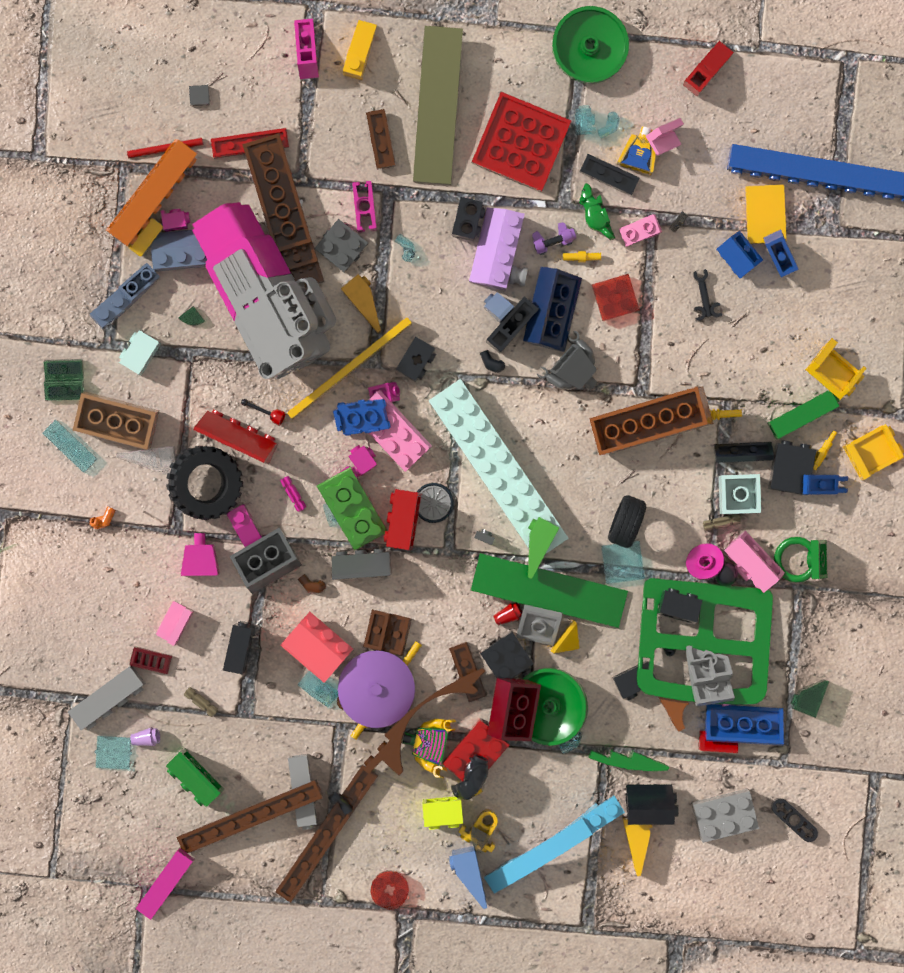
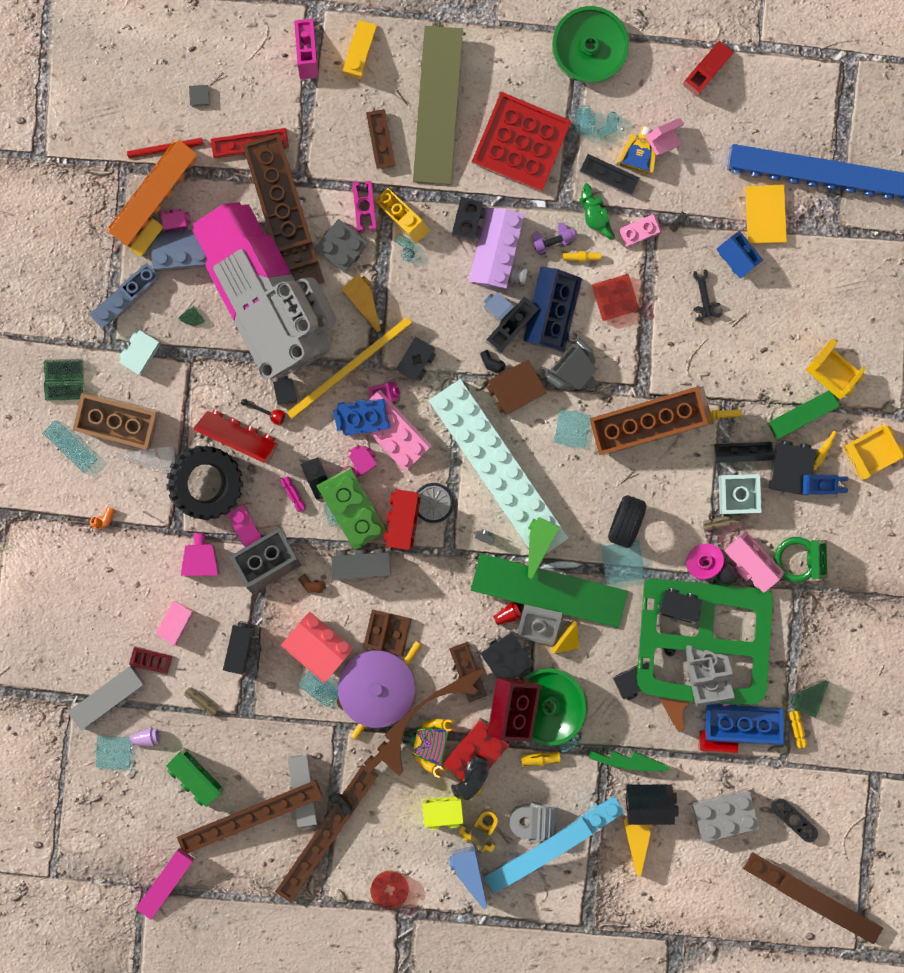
(285, 391): none -> black brick
(314, 474): none -> black slope
(402, 215): none -> yellow slope
(516, 387): none -> reddish brown brick
(540, 759): none -> yellow pin
(541, 824): none -> light grey piece
(572, 428): none -> clear light blue piece
(780, 253): blue brick -> none
(798, 729): none -> yellow axle
(812, 898): none -> reddish brown slope

